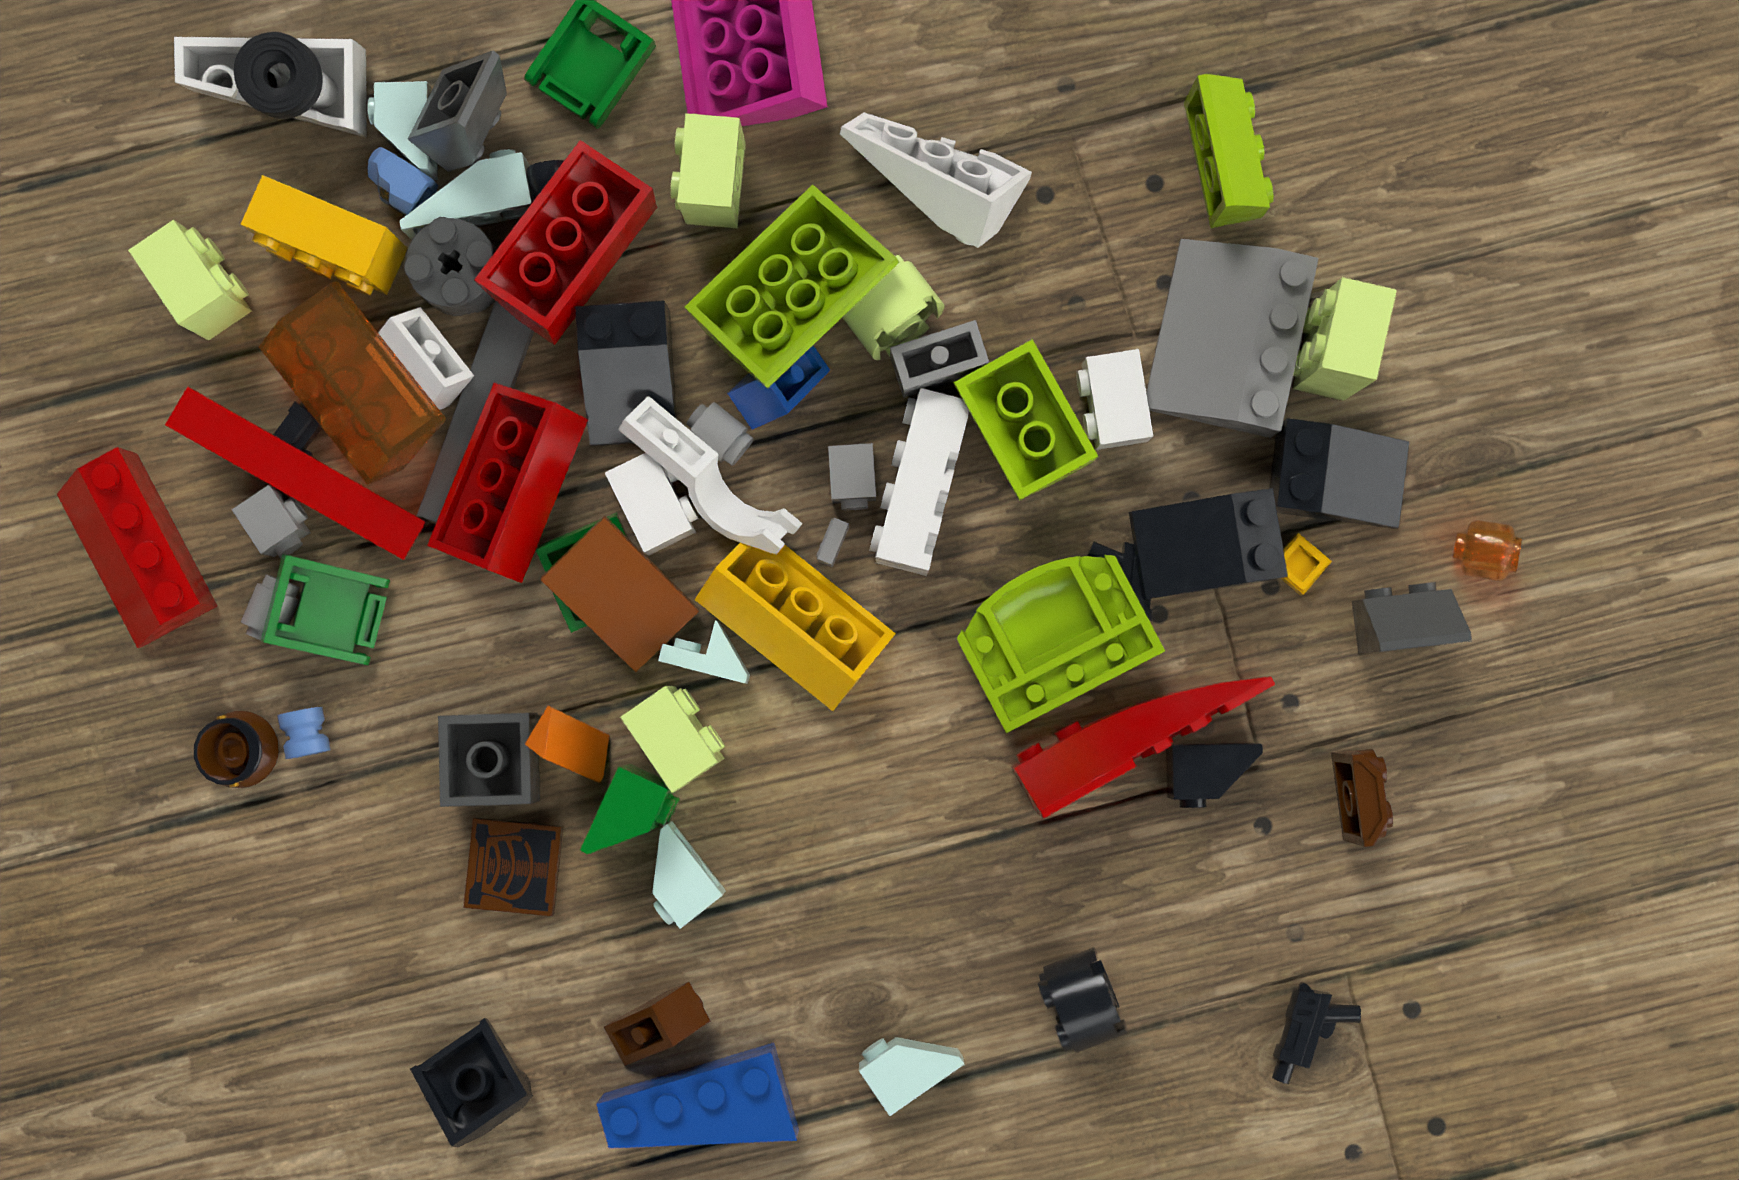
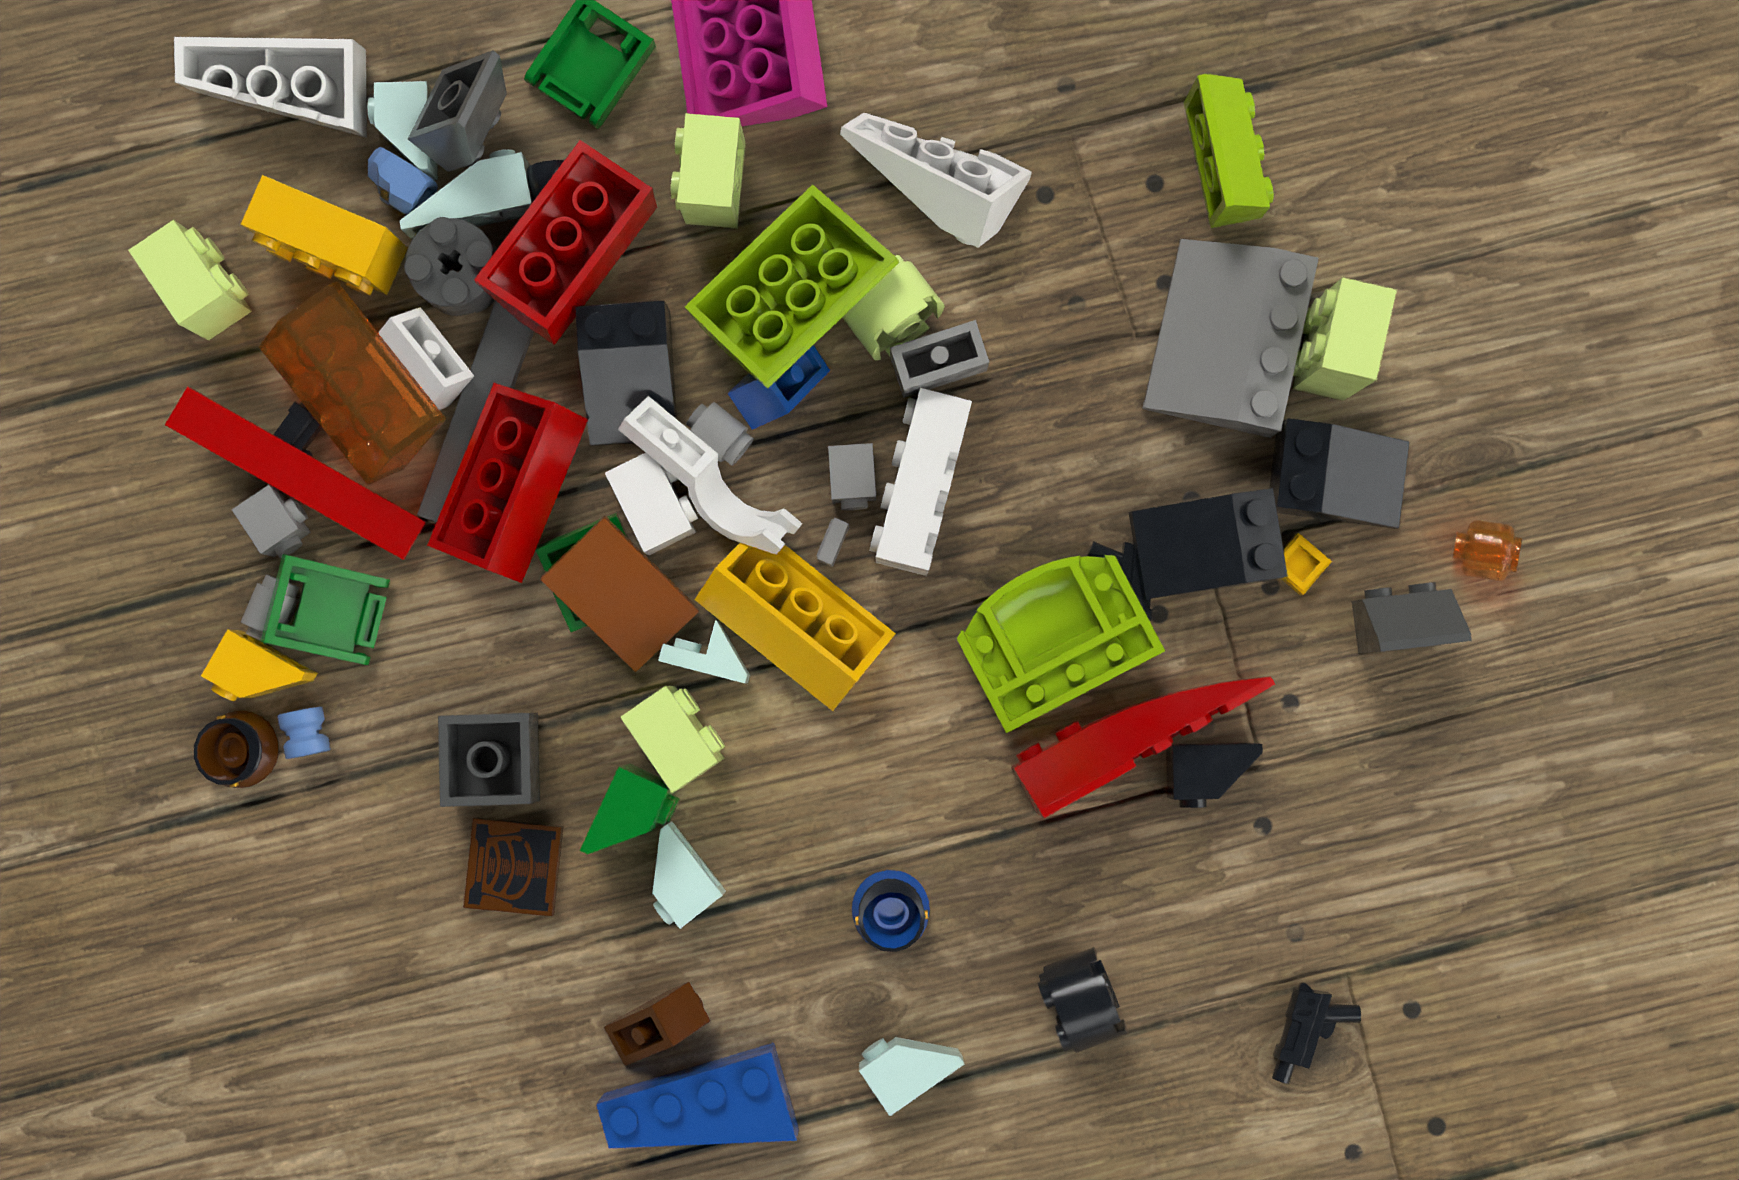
(135, 546): red slope -> none
(251, 668): none -> yellow slope
(259, 56): black tyre -> none
(472, 1085): black slope -> none
(570, 744): orange slope -> none
(890, 910): none -> blue piece
(1026, 420): lime slope -> none
(1115, 399): white brick -> none
(1361, 796): reddish brown slope -> none

